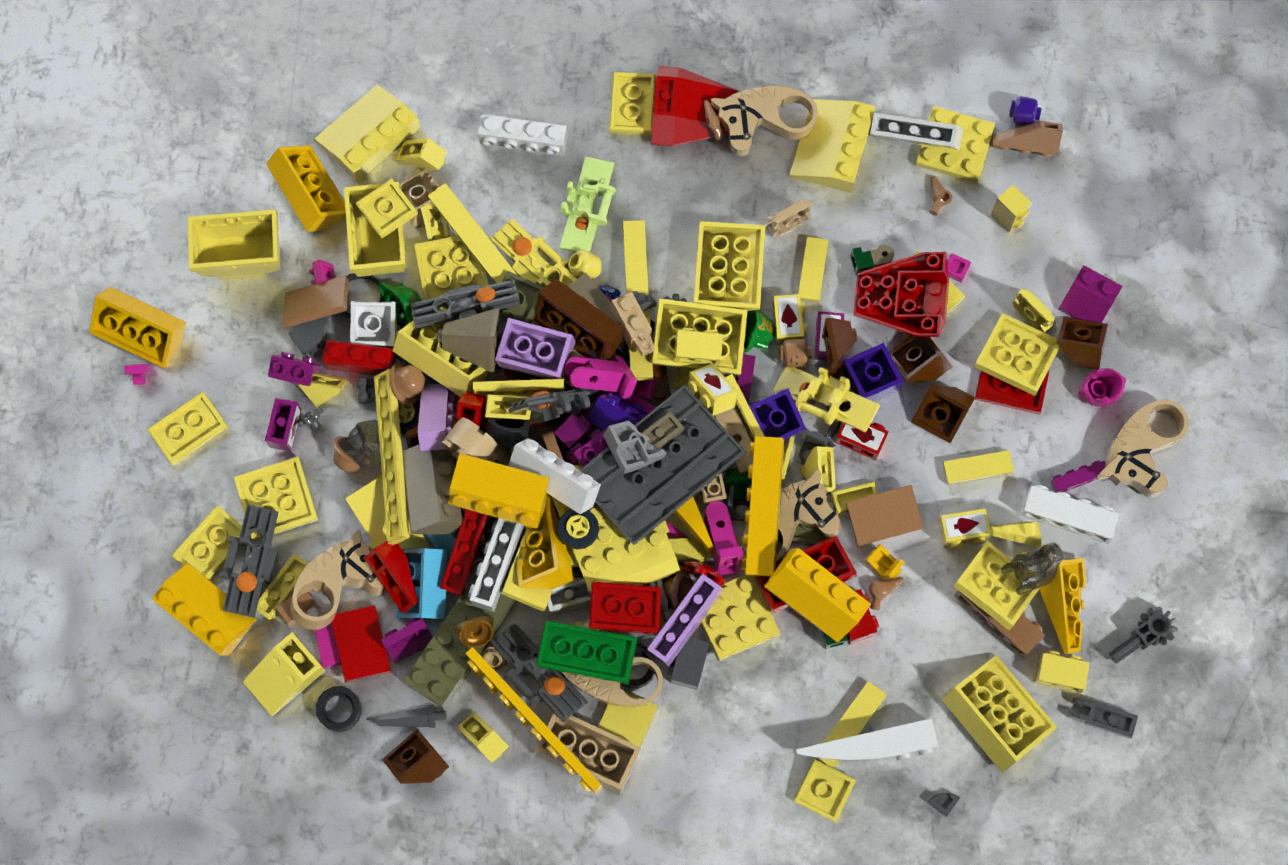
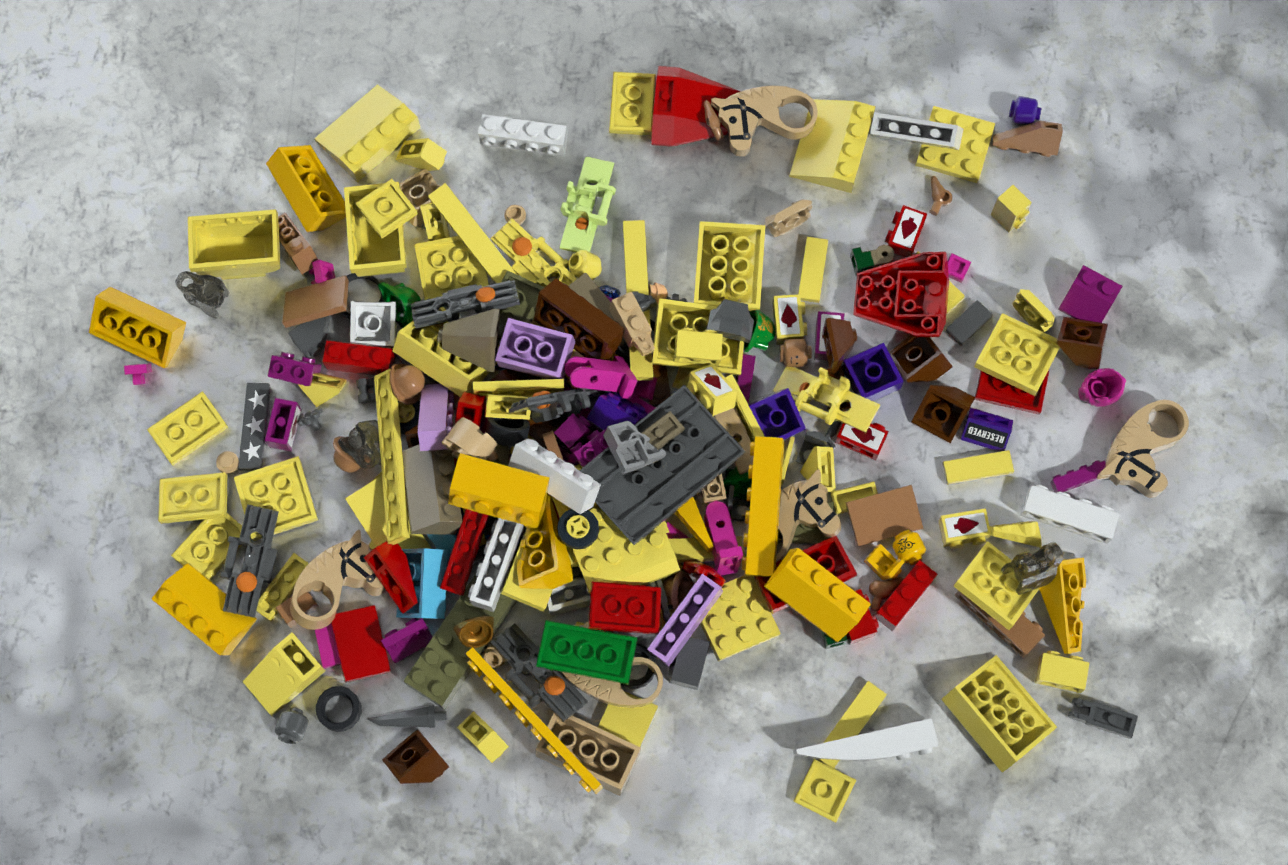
(193, 498): none -> light yellow tile
(205, 292): none -> clear smoke piece
(227, 462): none -> tan plate
(254, 426): none -> dark grey tile
(291, 726): none -> dark grey head
(295, 244): none -> medium nougat slope
(516, 213): none -> tan plate
(657, 291): none -> light nougat plate
(731, 320): none -> dark grey slope
(906, 231): none -> brick
(906, 595): none -> red brick
(909, 547): none -> yellow head
(944, 802): dark grey tile -> none
(969, 322): none -> dark grey tile
(987, 430): none -> panel
(1145, 634): dark grey gear -> none

